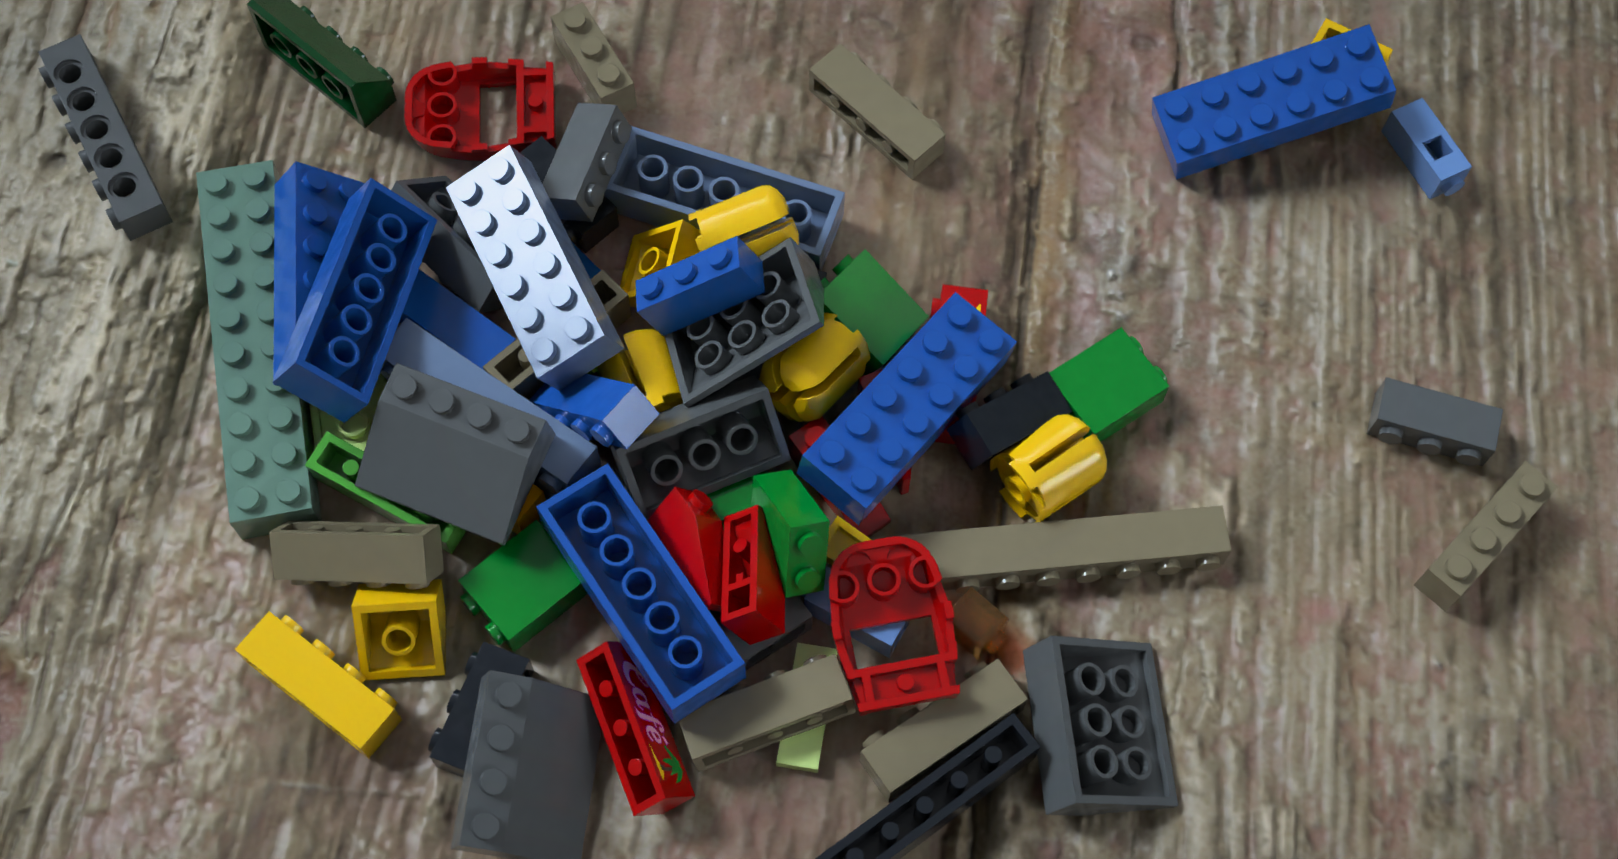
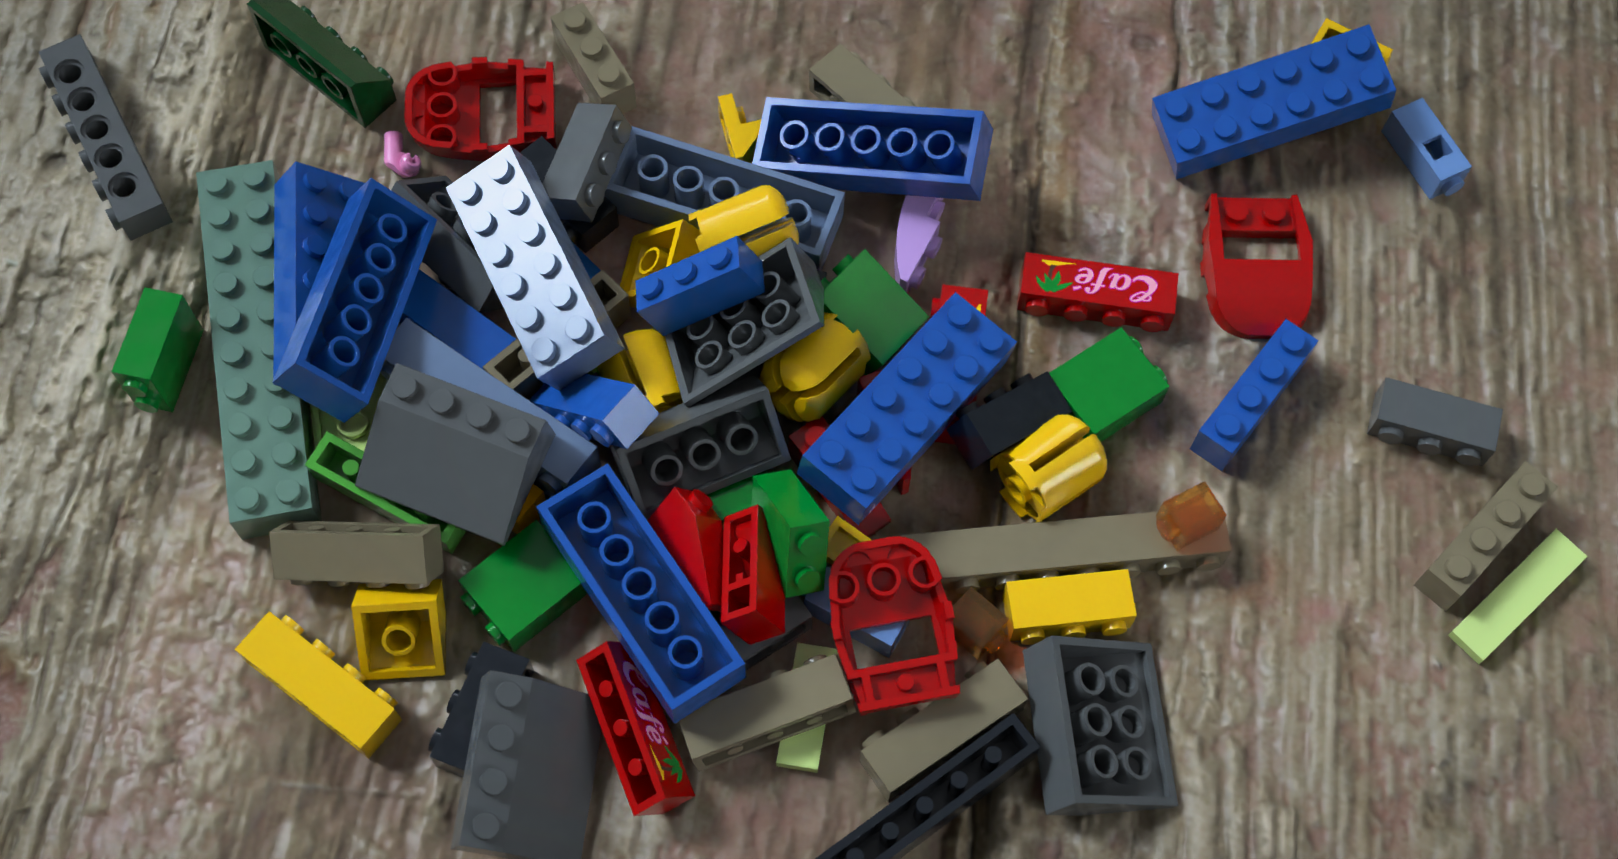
(158, 350): none -> green brick
(396, 159): none -> bright pink arm
(739, 135): none -> yellow slope
(877, 147): none -> blue brick
(916, 239): none -> lavender slope
(1069, 606): none -> yellow brick
(1097, 292): none -> red brick
(1190, 516): none -> clear orange brick
(1253, 395): none -> blue brick
(1256, 294): none -> red slope
(1517, 596): none -> yellowish green tile

